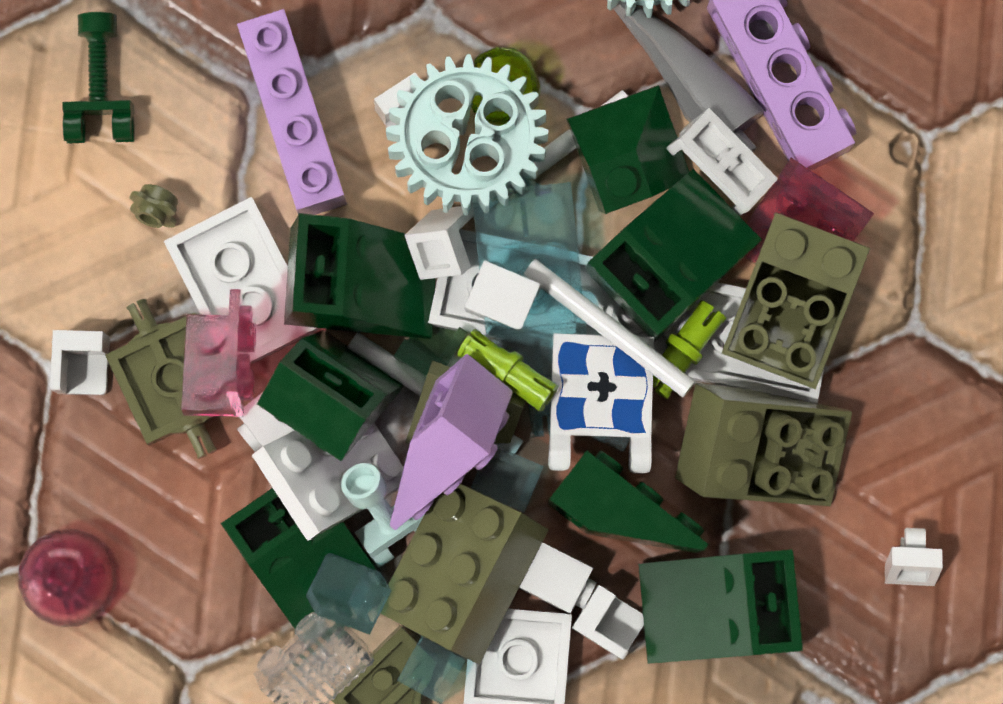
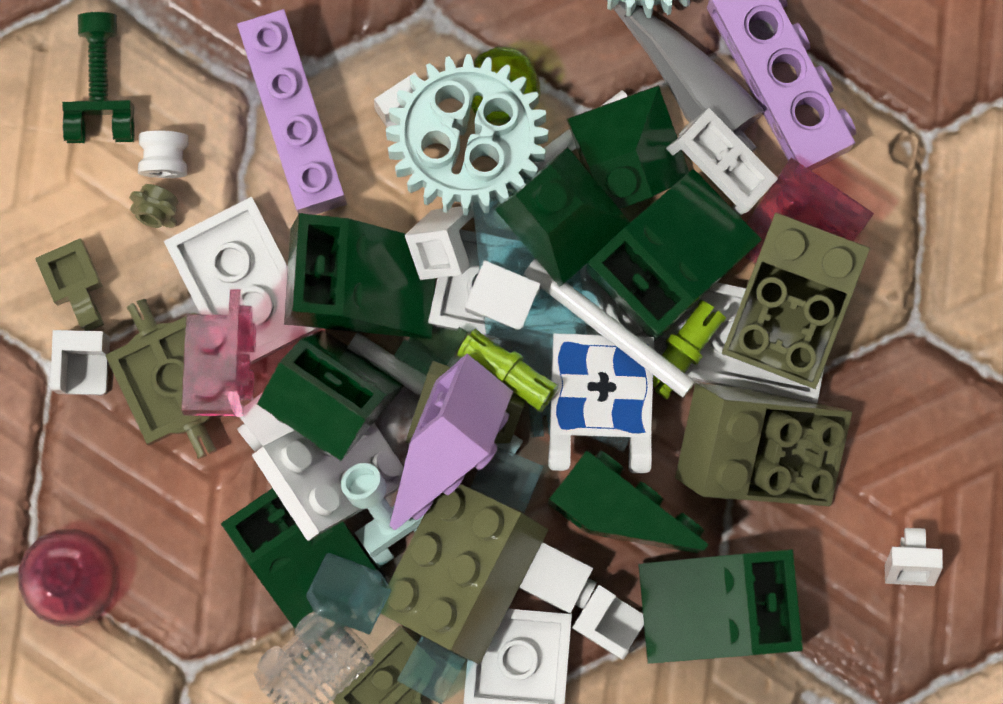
(70, 278): none -> olive plate
(163, 154): none -> white wheel
(562, 216): none -> dark green slope

